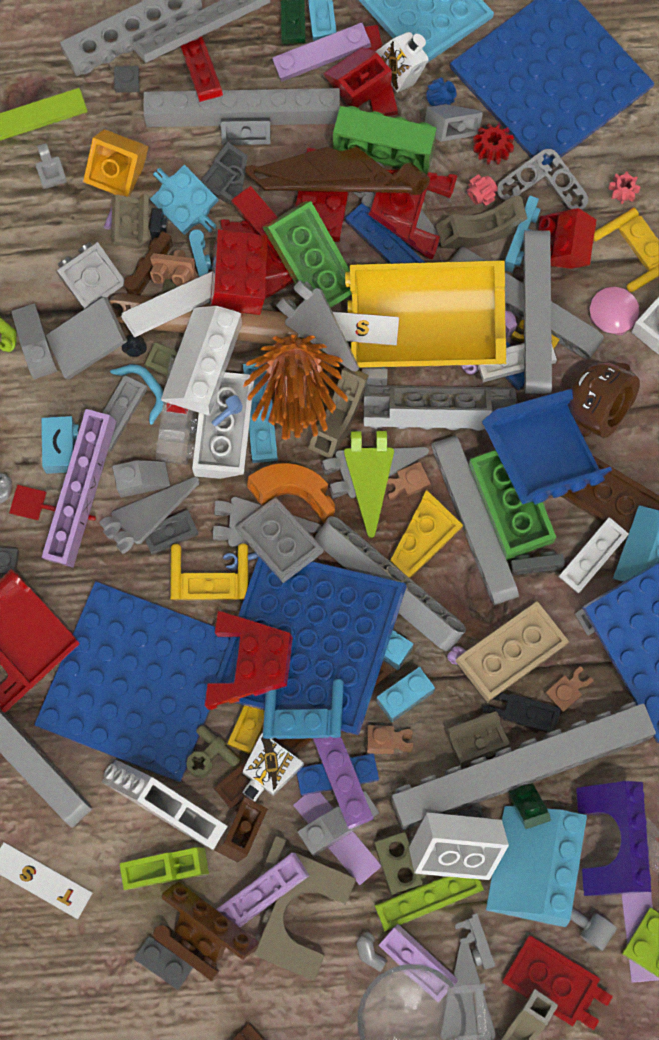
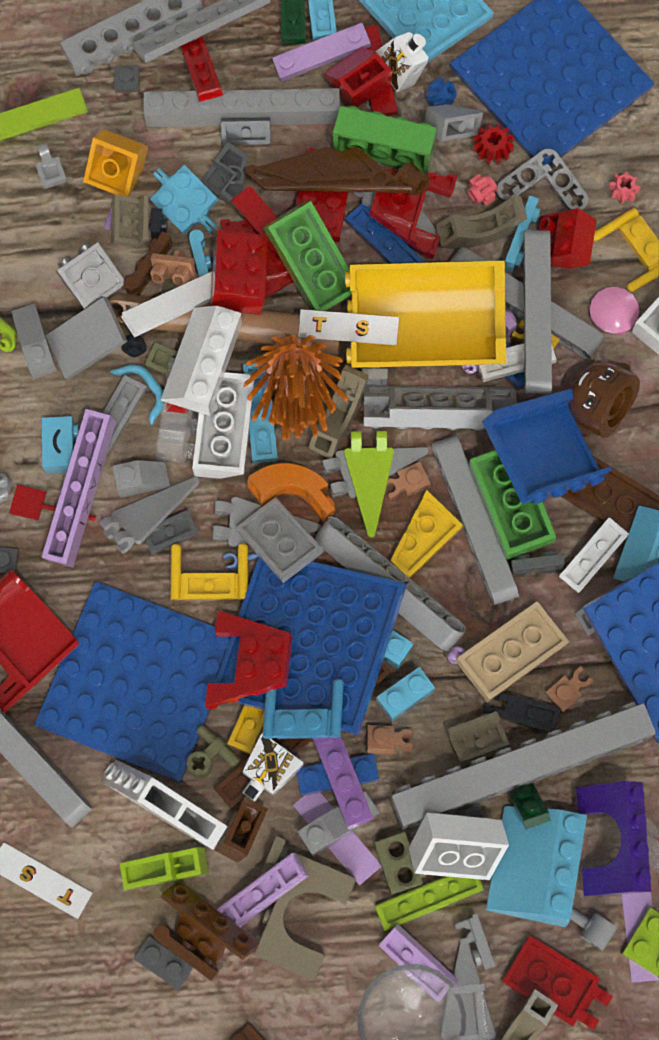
(234, 407): medium blue hand -> none
(317, 319): light grey flag -> none
(367, 953): light grey arm -> none

